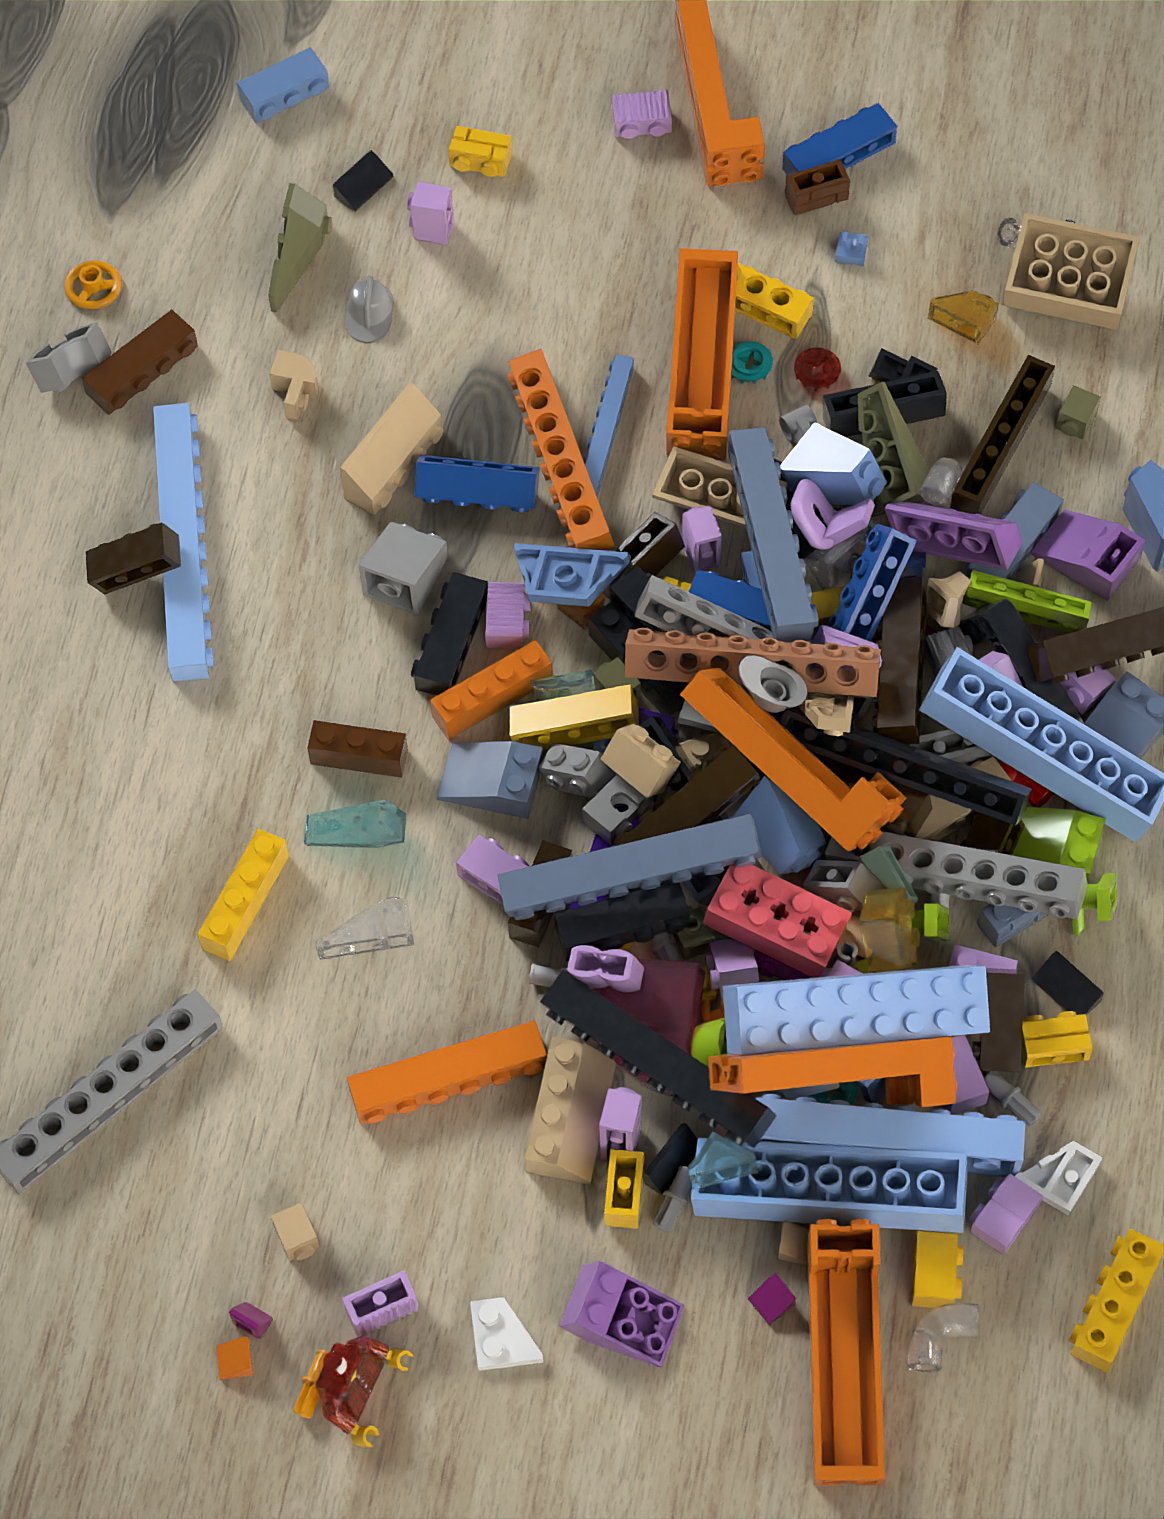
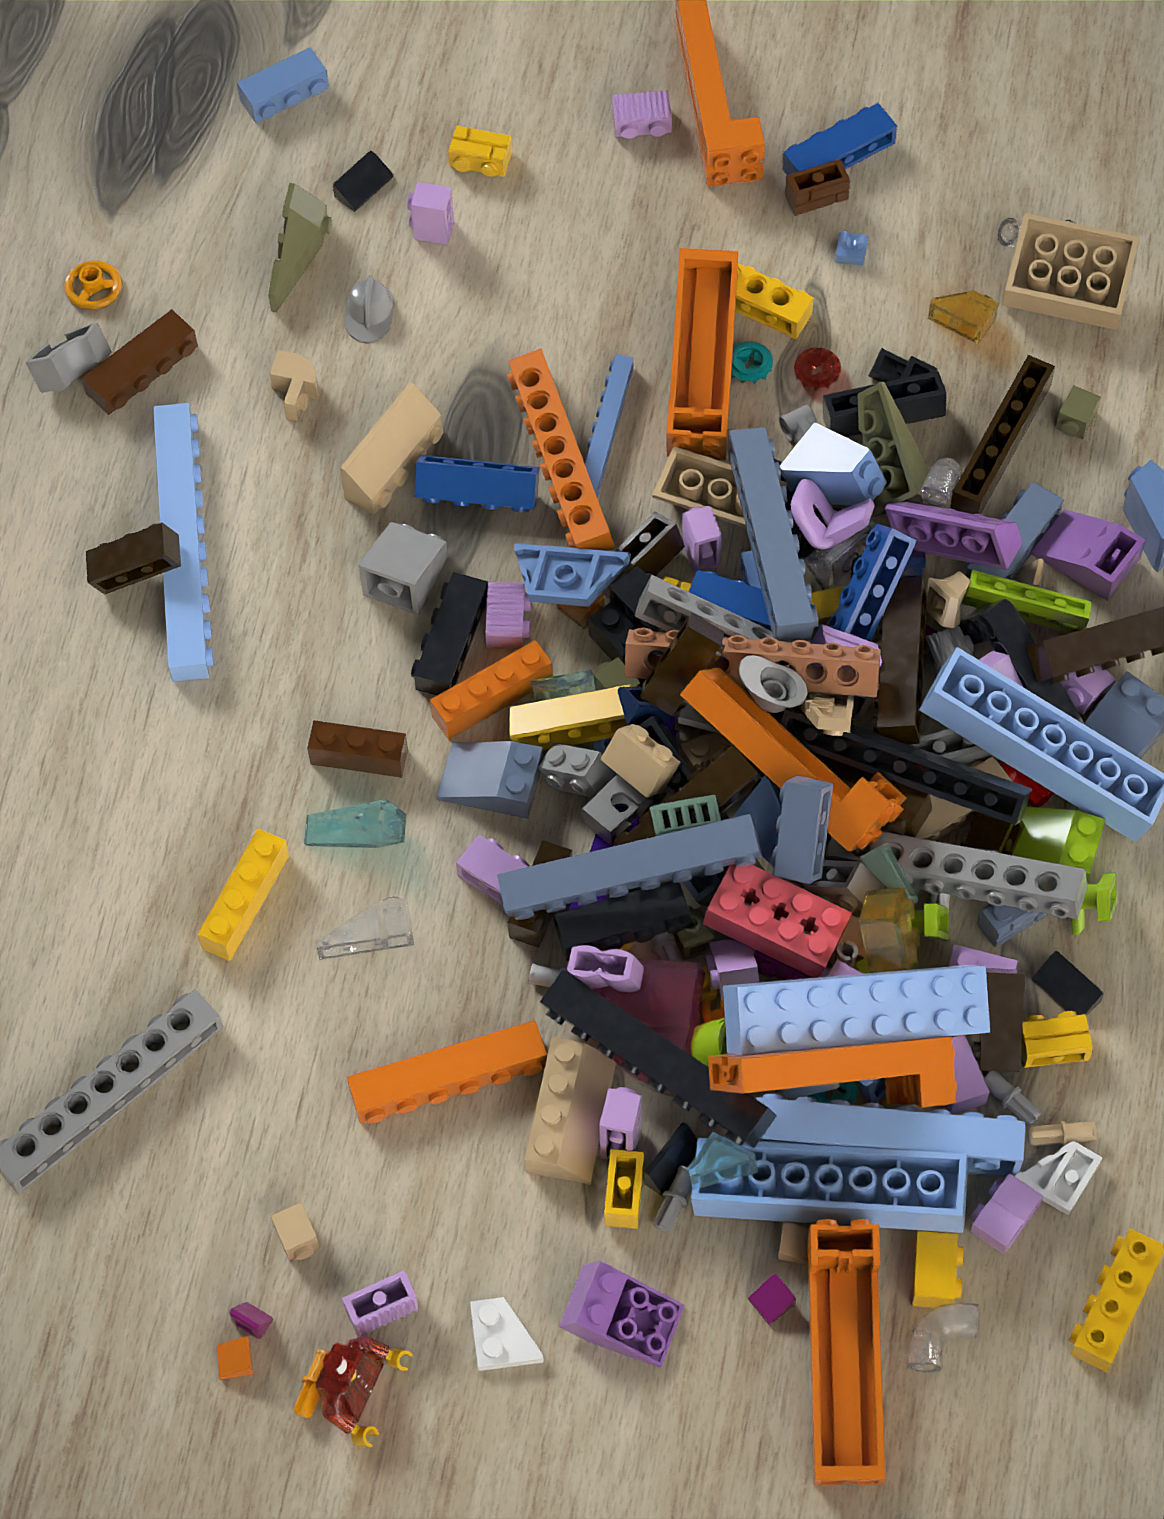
(636, 709): none -> dark blue slope
(672, 807): none -> sand green slope
(686, 655): none -> dark brown brick
(802, 829): none -> sand blue brick
(1062, 1133): none -> tan axle

